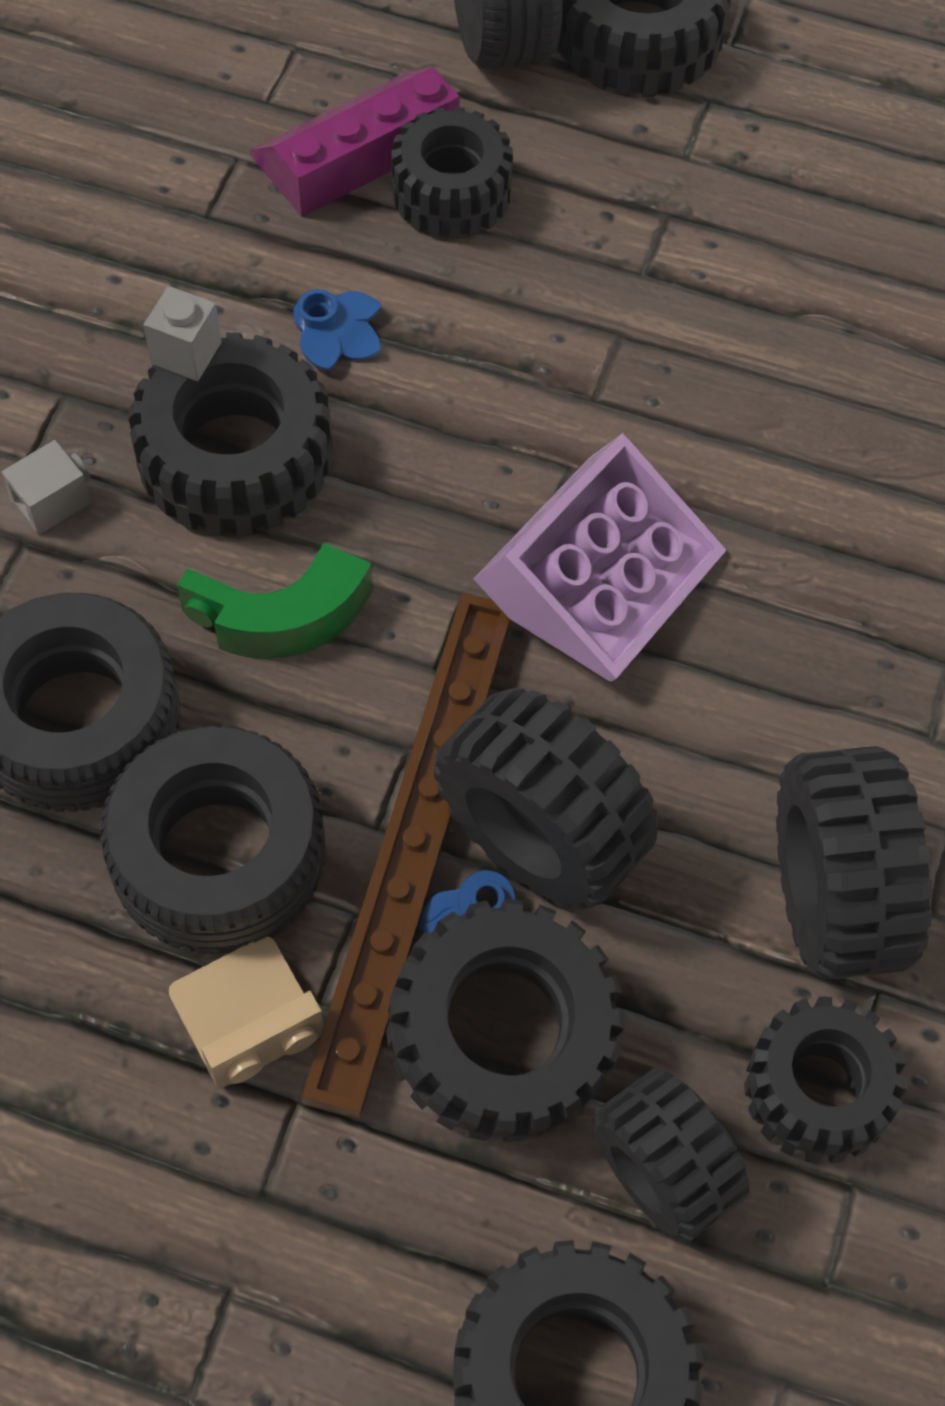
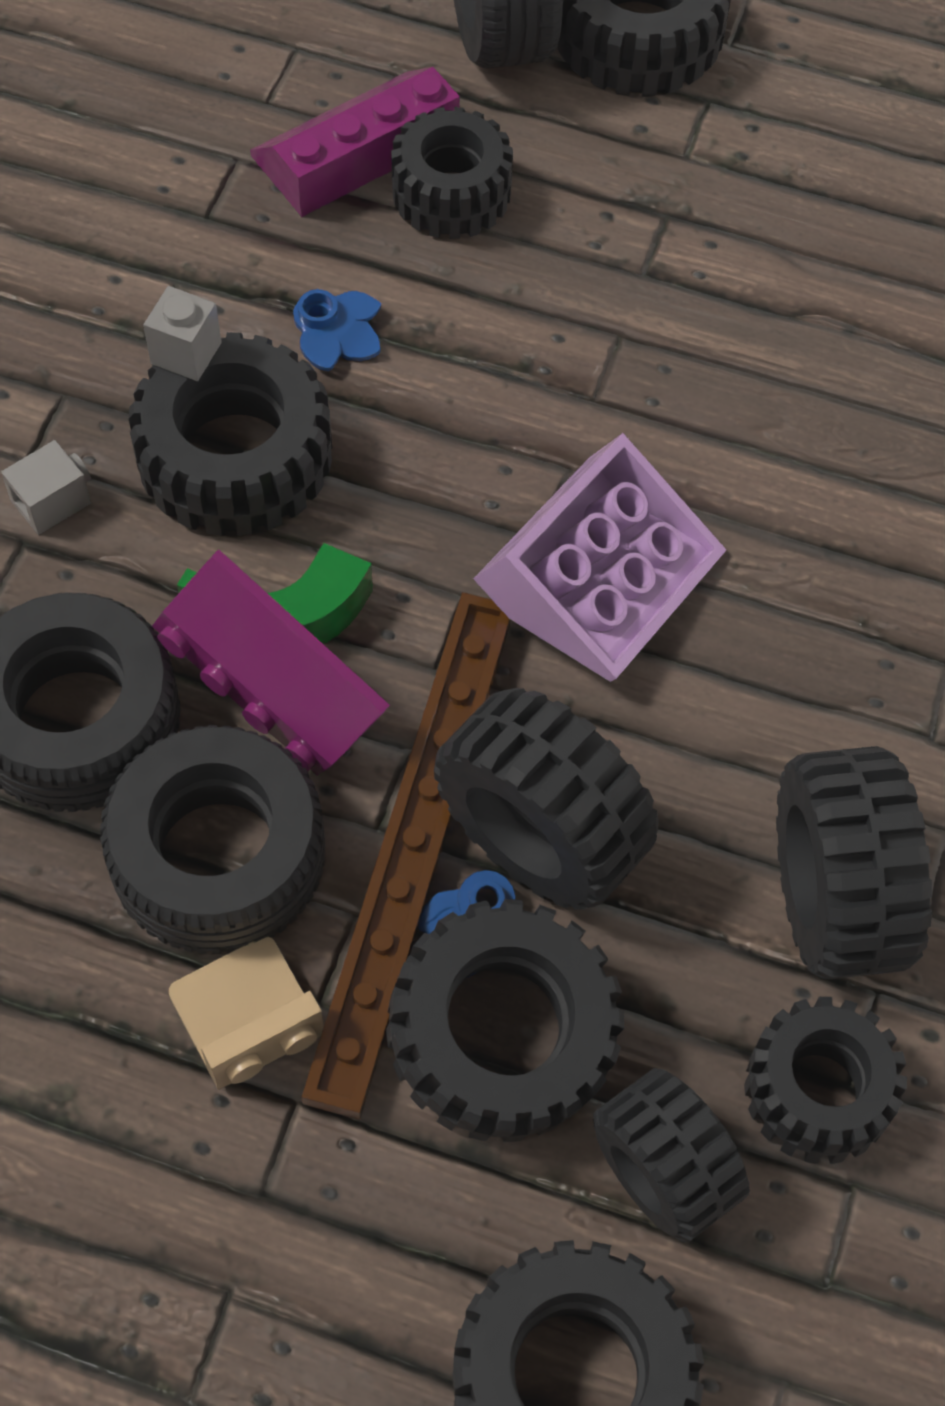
(268, 664): none -> magenta slope

